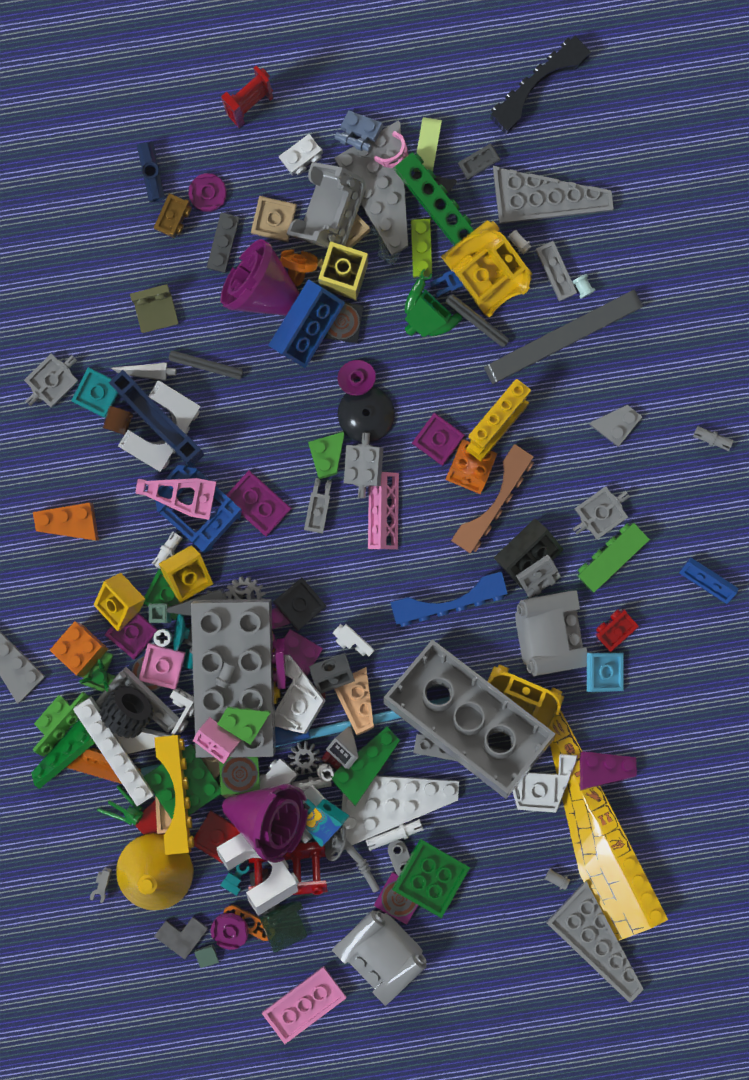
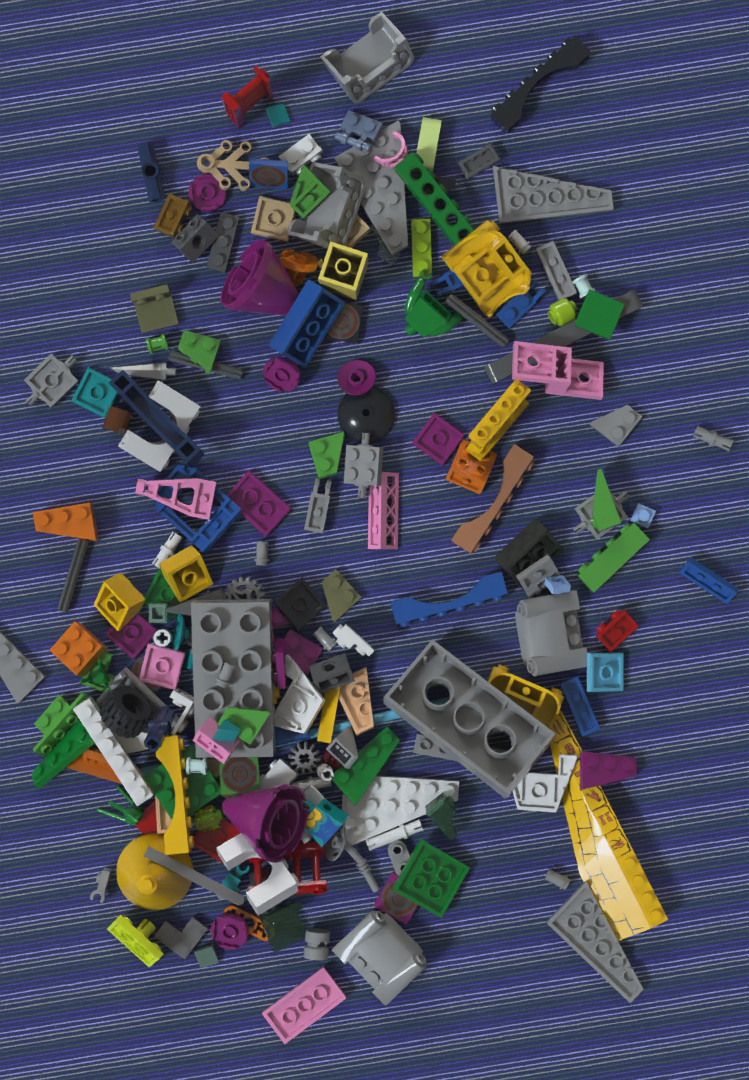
(73, 574): none -> dark grey axle
(137, 939): none -> neon yellow plate
(157, 343): none -> bright green bush
(159, 728): none -> dark blue piece
(194, 876): none -> light grey piece
(195, 238): none -> dark grey brick
(196, 766): none -> light aqua bush
(200, 349): none -> bright green wing
(208, 819): none -> clear neon green head
(227, 732): none -> teal slope
(229, 164): none -> tan plant
(262, 554): none -> light grey pin
(268, 173): none -> tile
(277, 115): none -> teal slope
(281, 374): none -> magenta tile
(307, 192): none -> bright green wing
(316, 944): none -> light grey wheel
(324, 639): none -> light grey pin
(328, 715): none -> yellow sticker
(339, 594): none -> olive wing
(370, 60): none -> light grey windscreen
(441, 813): none -> clear green arch
(519, 306): none -> blue hinge
(557, 370): none -> bright pink bracket
(557, 584): none -> light blue plate
(562, 312): none -> lime head
(579, 706): none -> blue plate
(599, 314): none -> green tile
(604, 509): none -> bright green slope
(642, 515): none -> light blue plate

